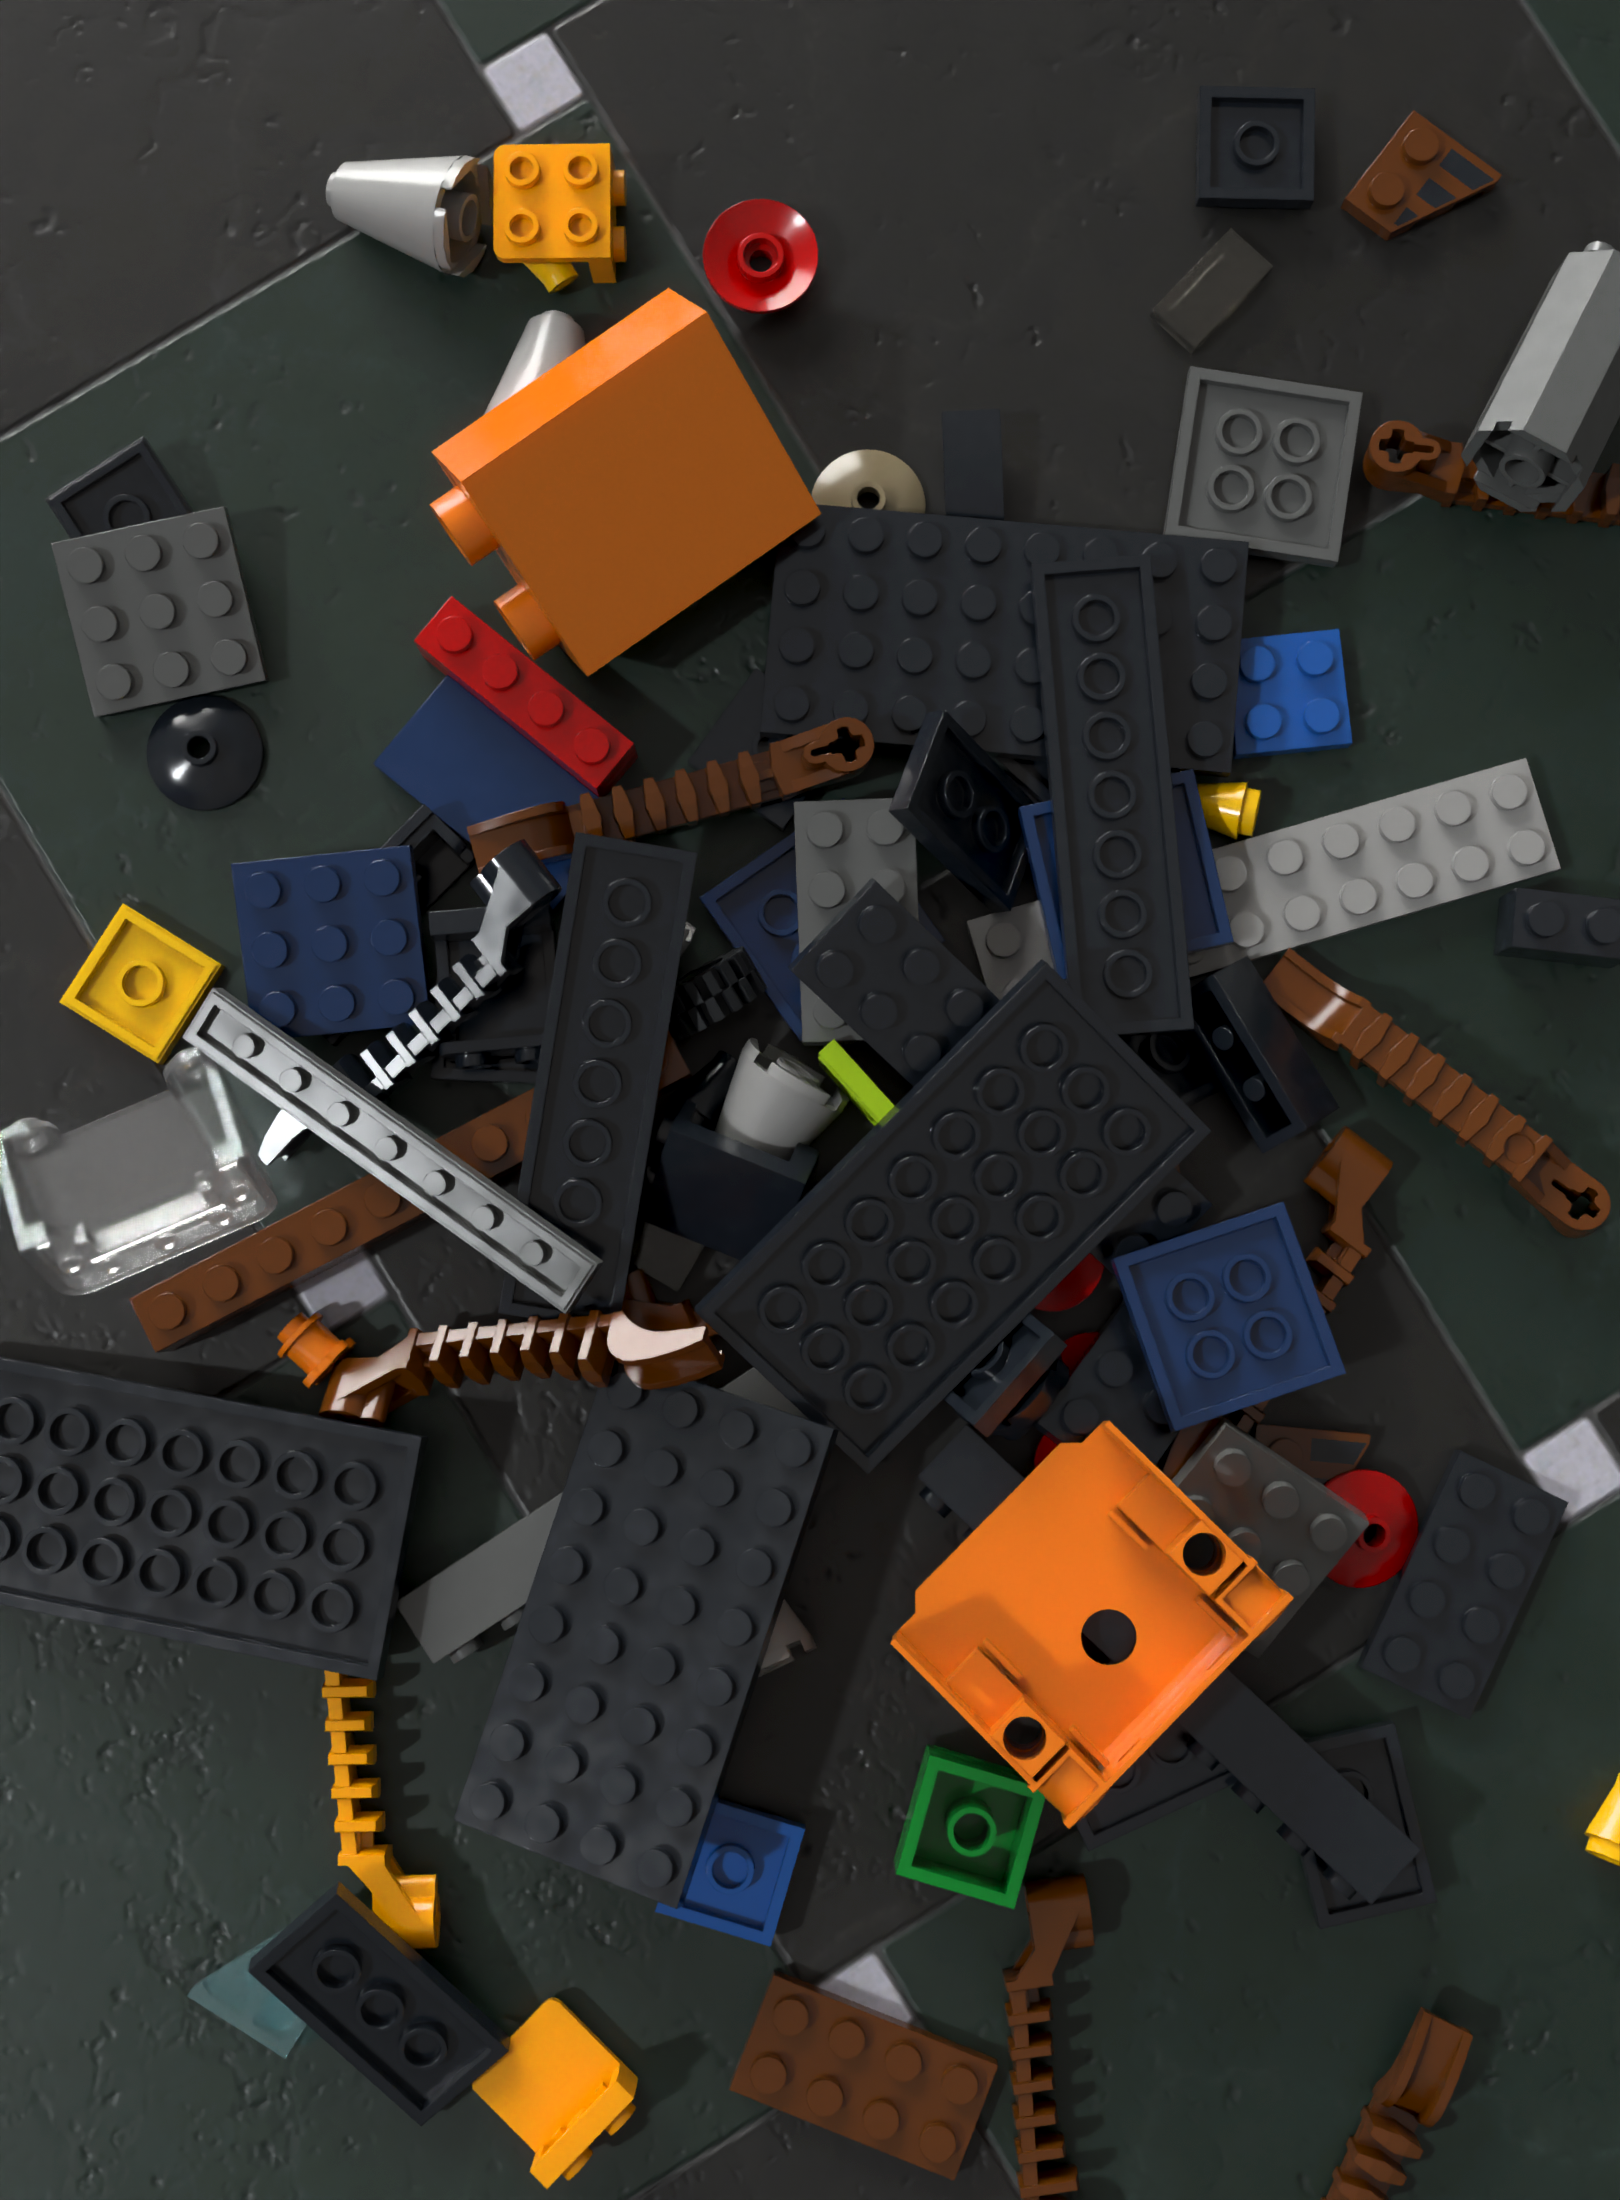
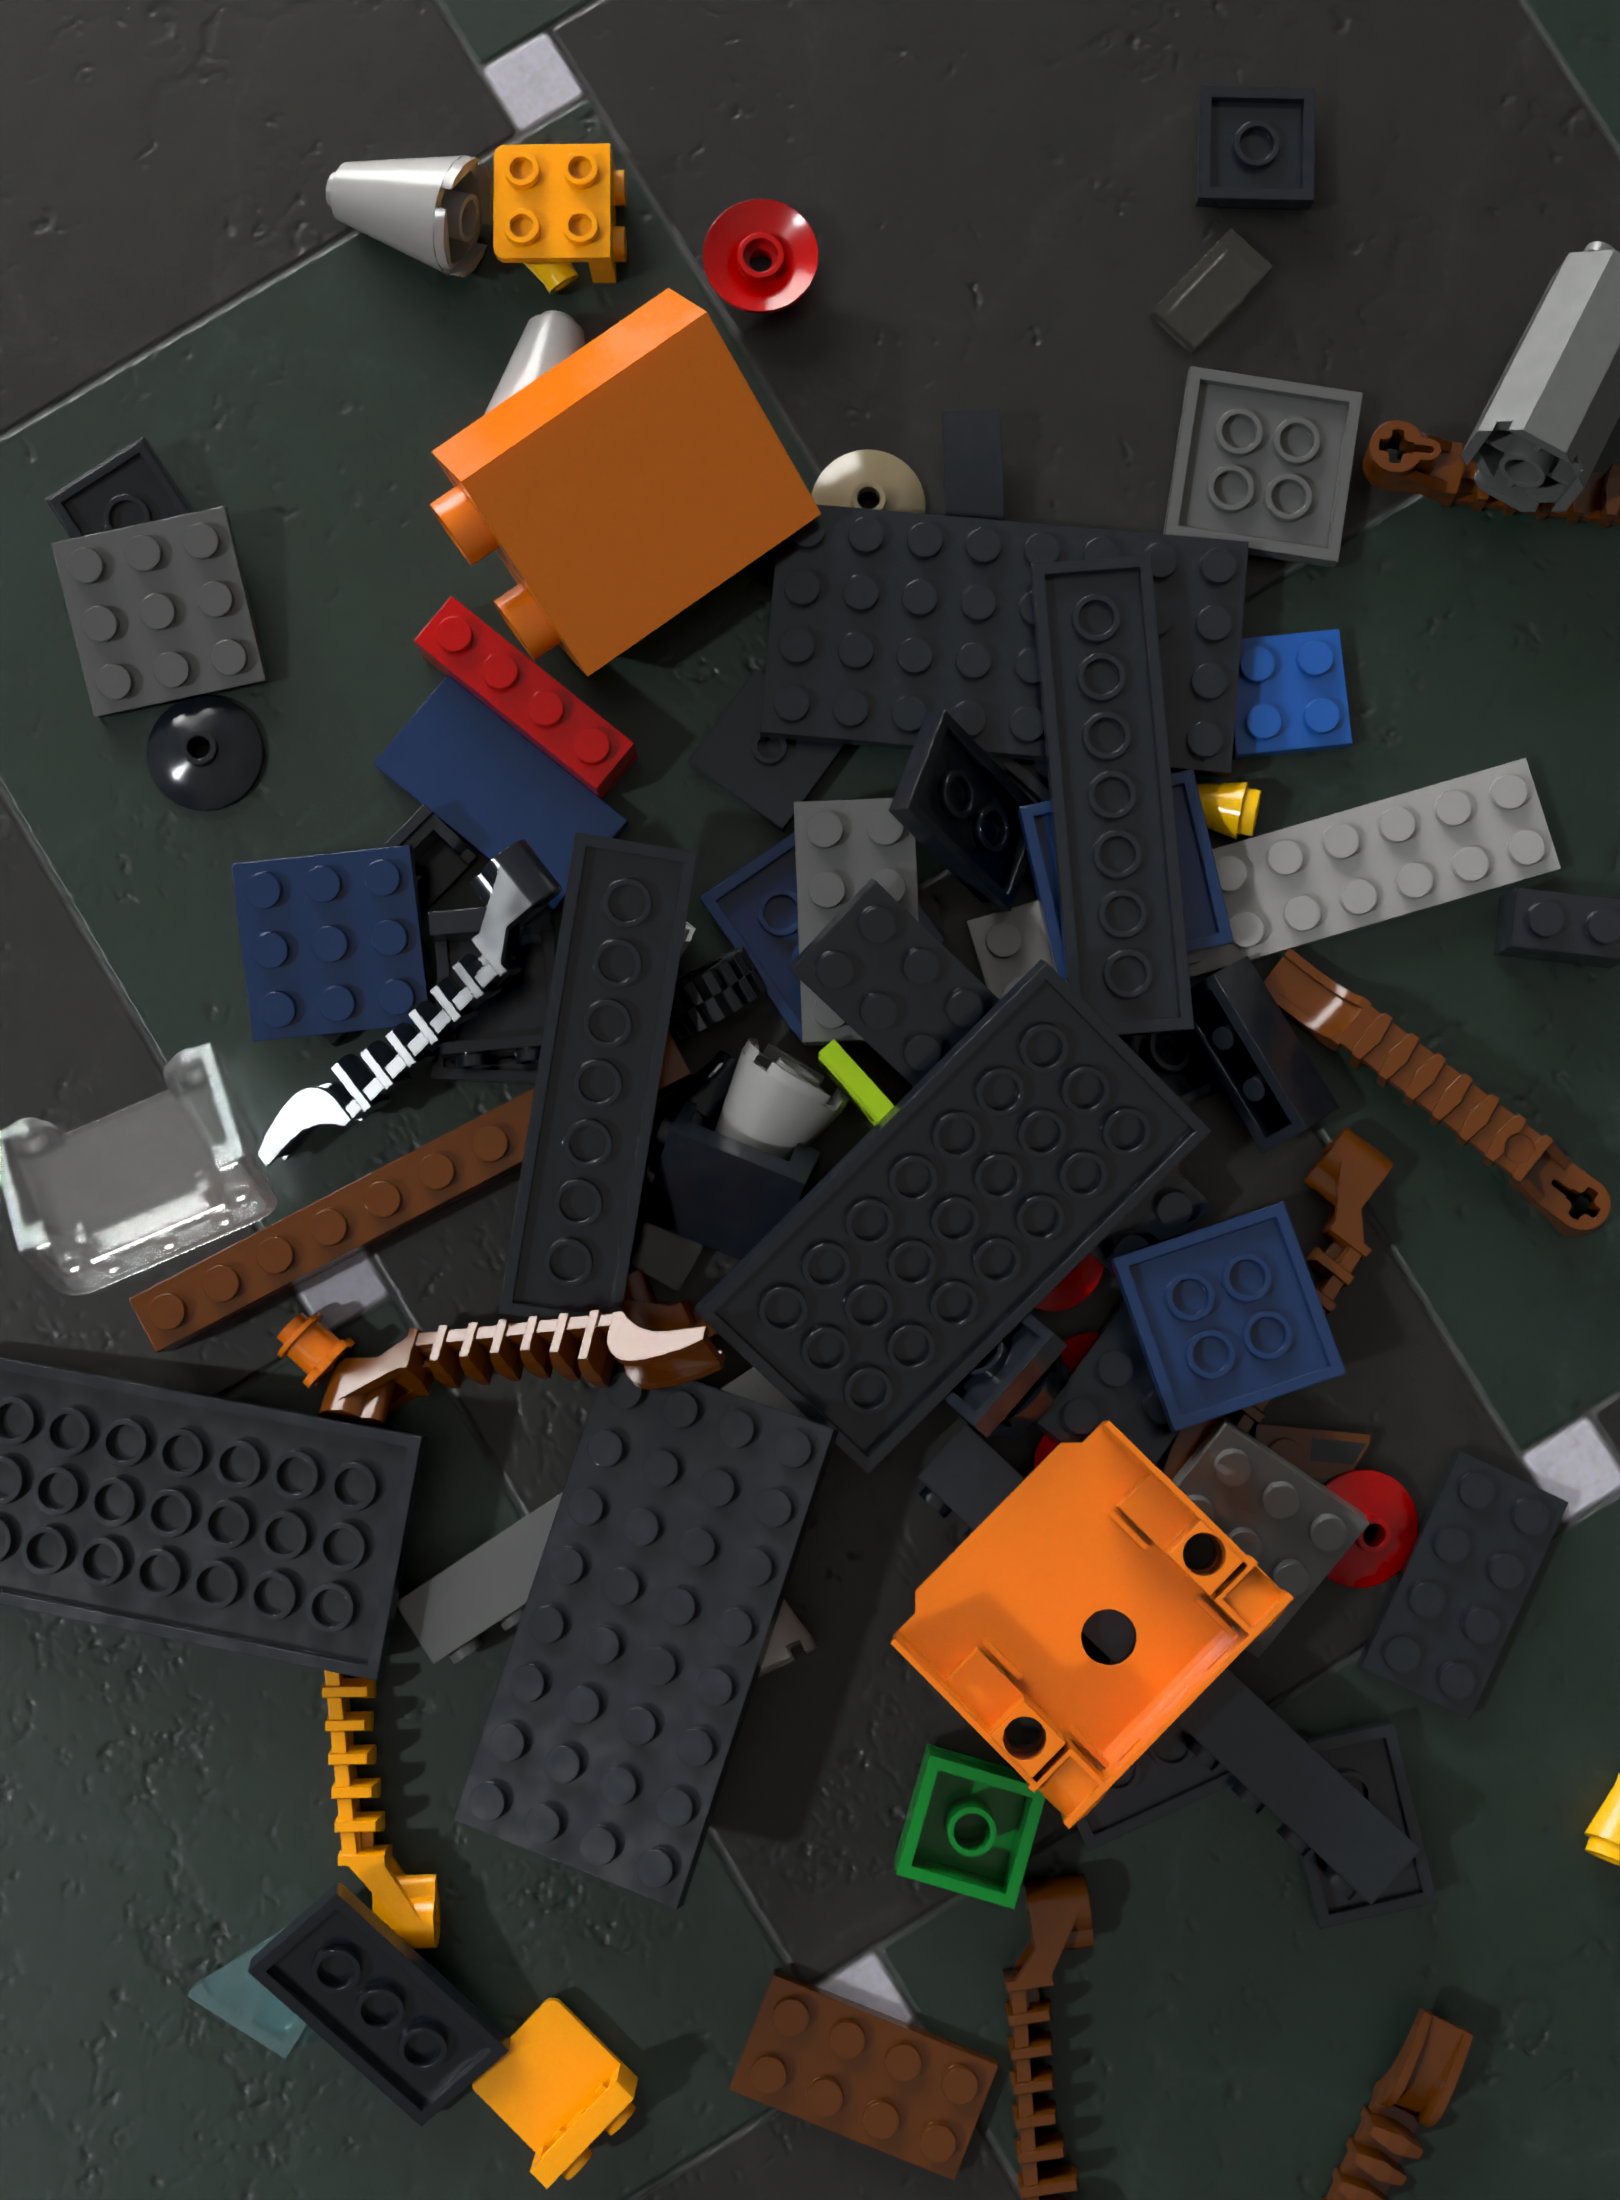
(142, 984): yellow tile -> none
(393, 1150): tile -> none
(741, 1873): blue plate -> none
(782, 772): reddish brown piece -> none
(1416, 179): reddish brown wing -> none

